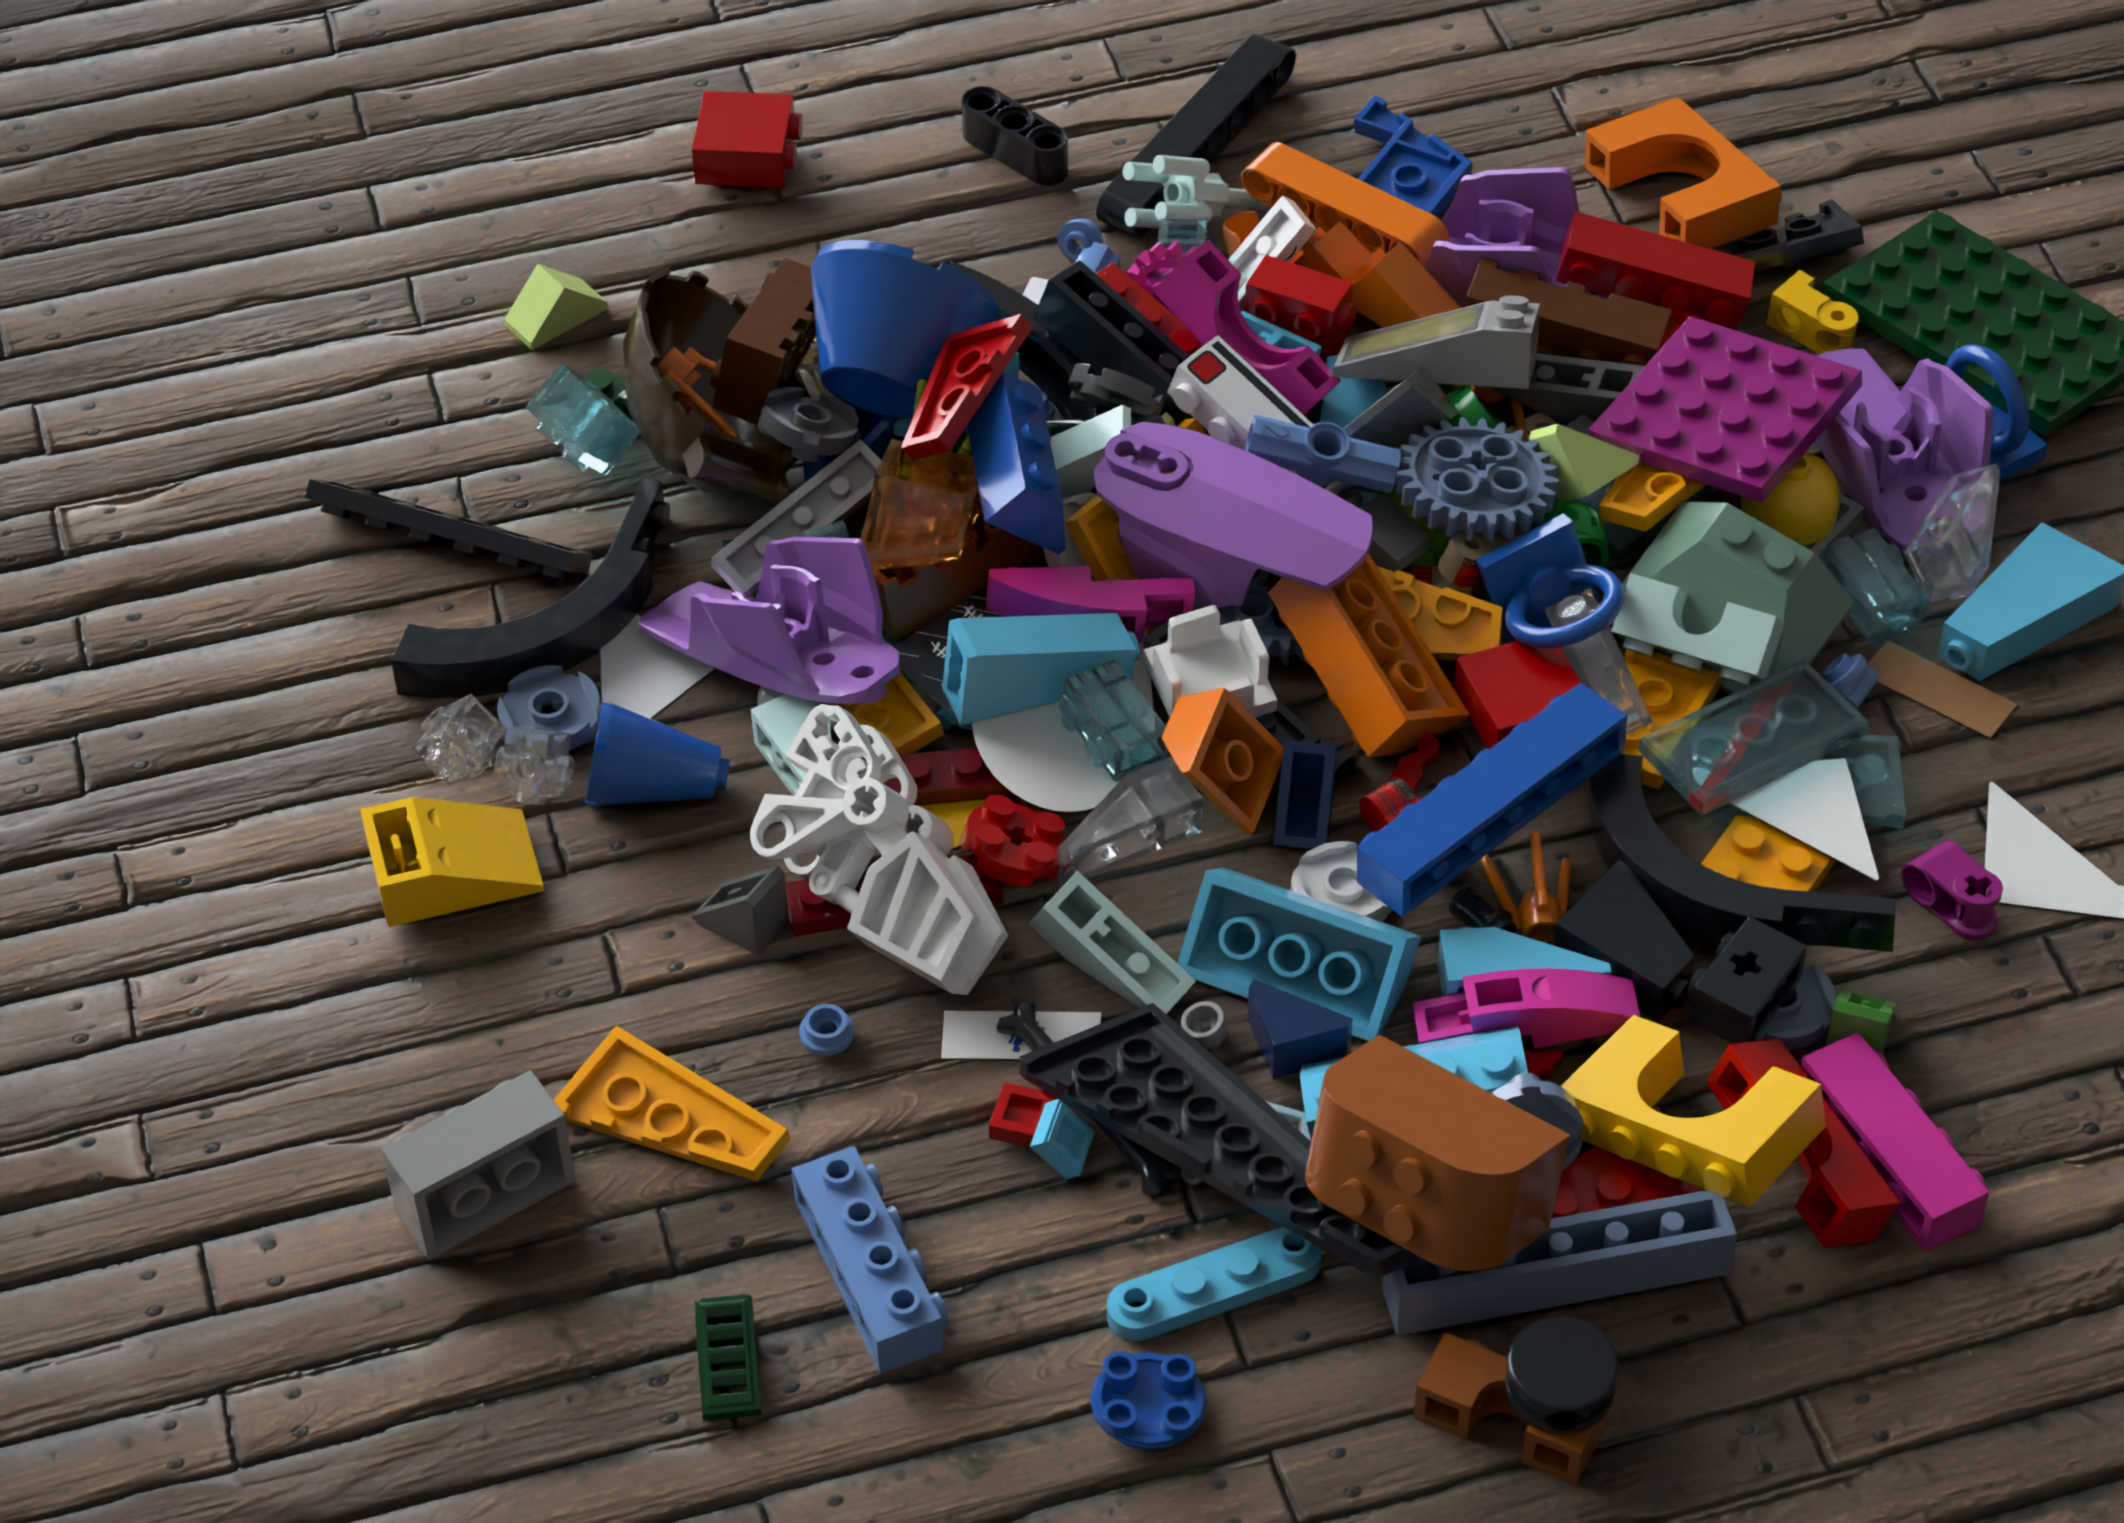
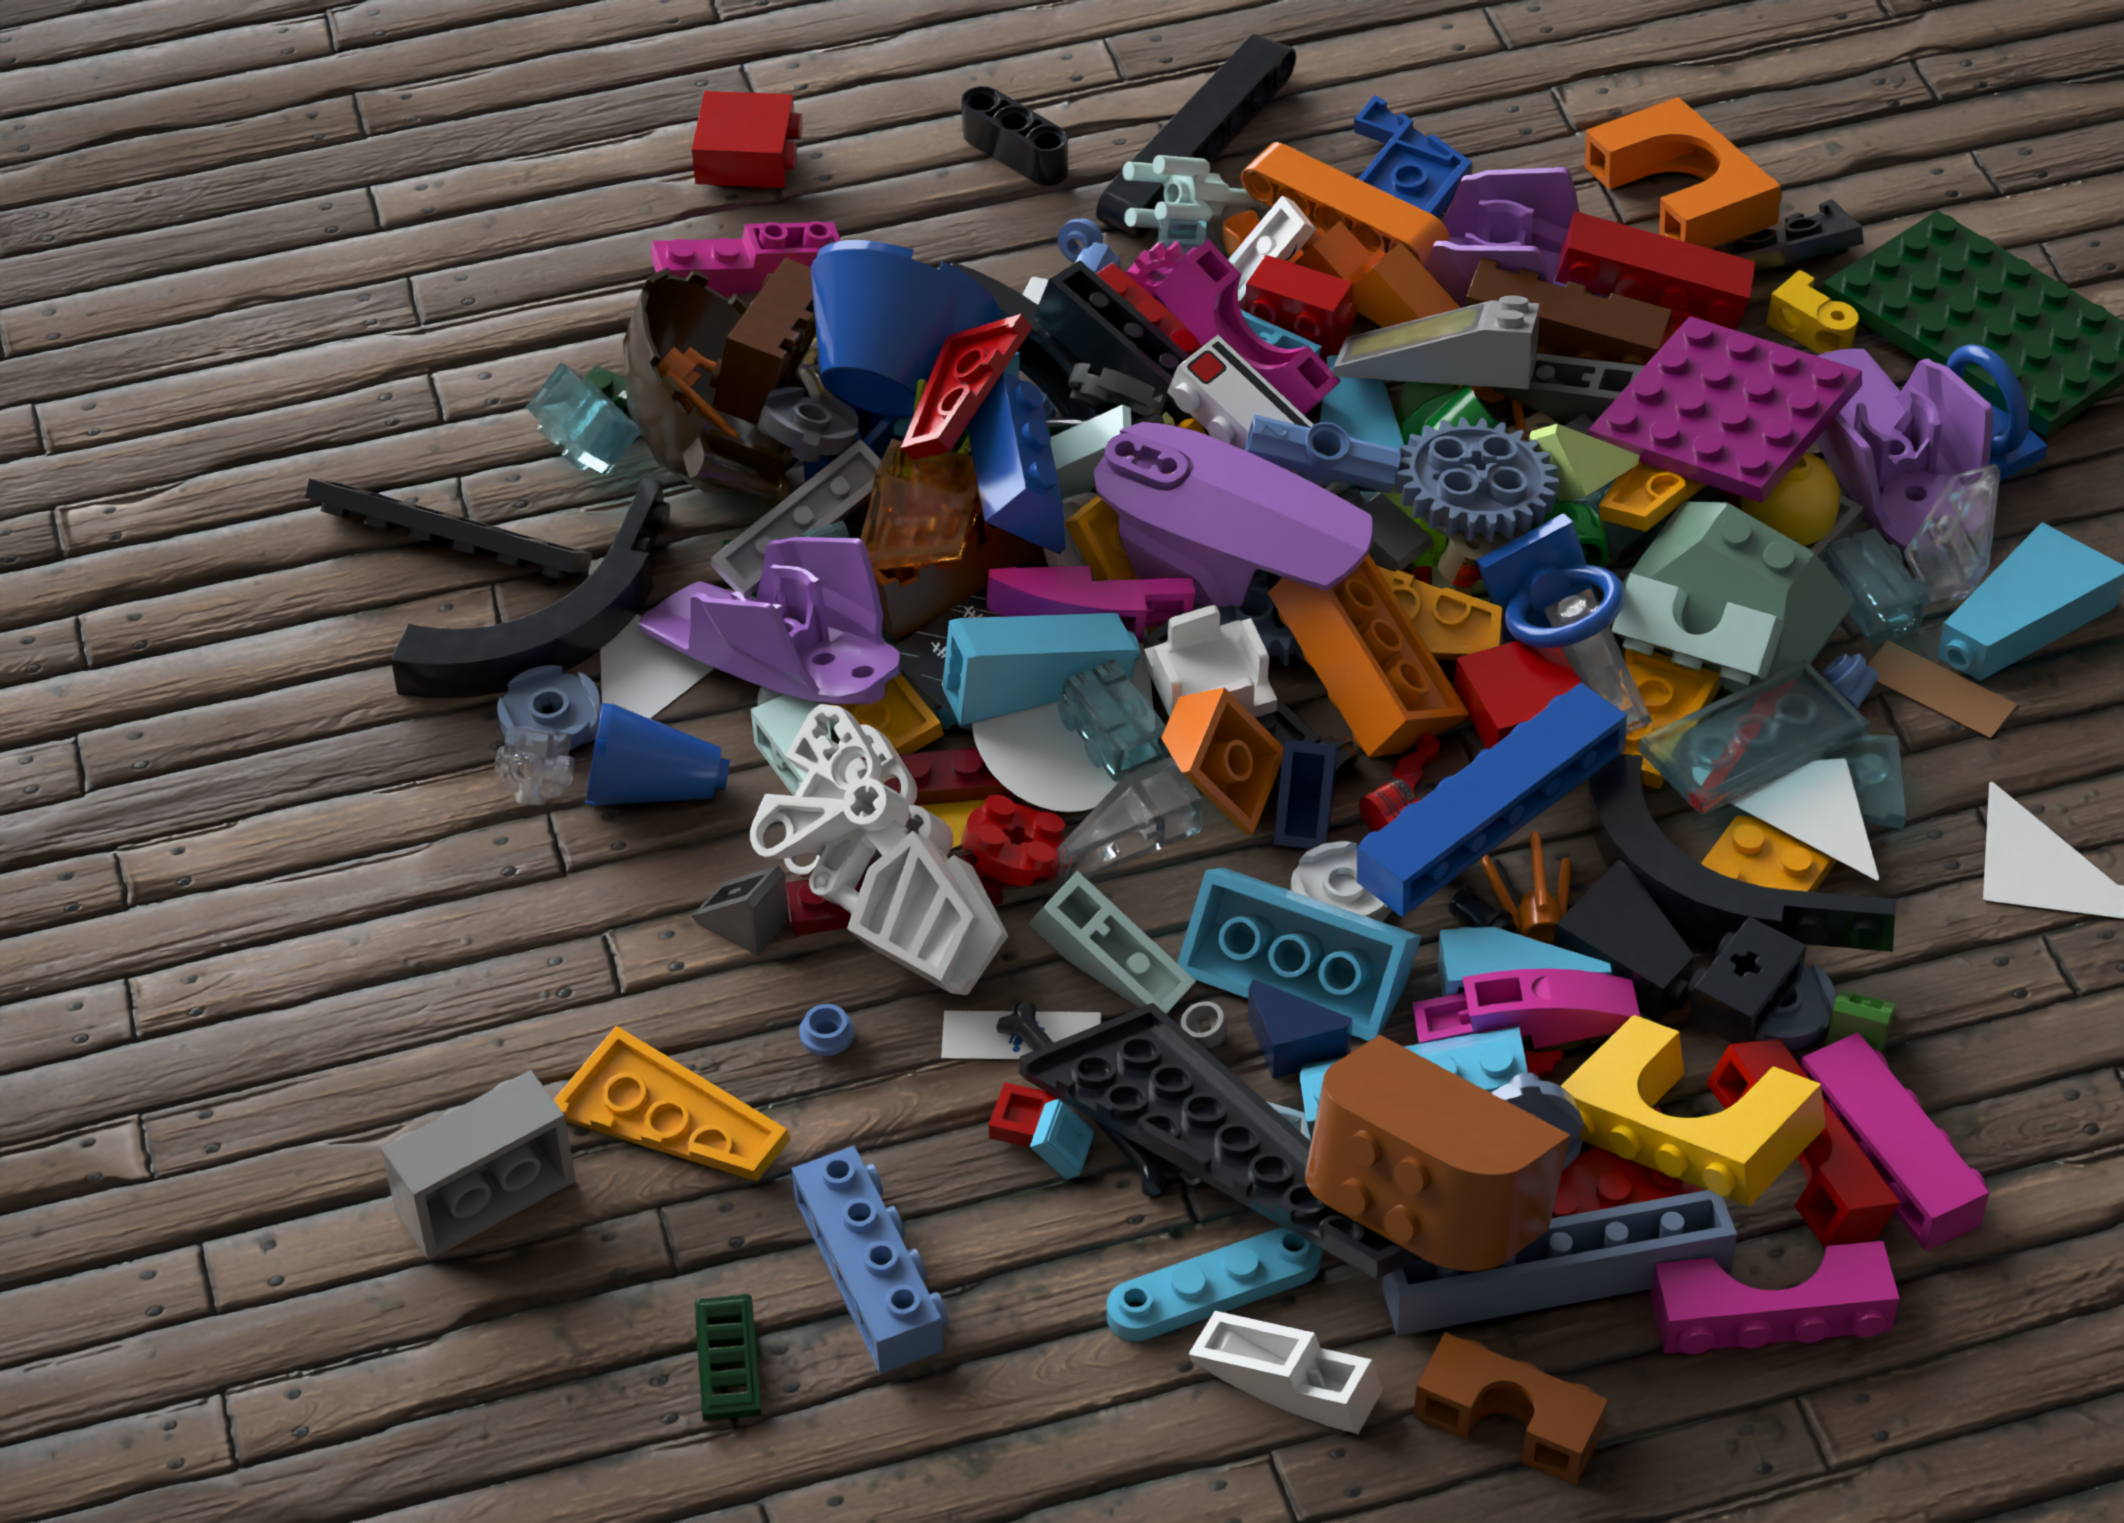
(447, 856): yellow slope -> none
(459, 739): clear brick -> none
(551, 306): yellowish green slope -> none
(743, 263): none -> dark pink slope
(1148, 1399): blue dish -> none
(1289, 1370): none -> white slope
(1403, 412): flat silver slope -> none
(1561, 1374): black head -> none
(1707, 1309): none -> dark pink arch
(1952, 883): magenta piece -> none

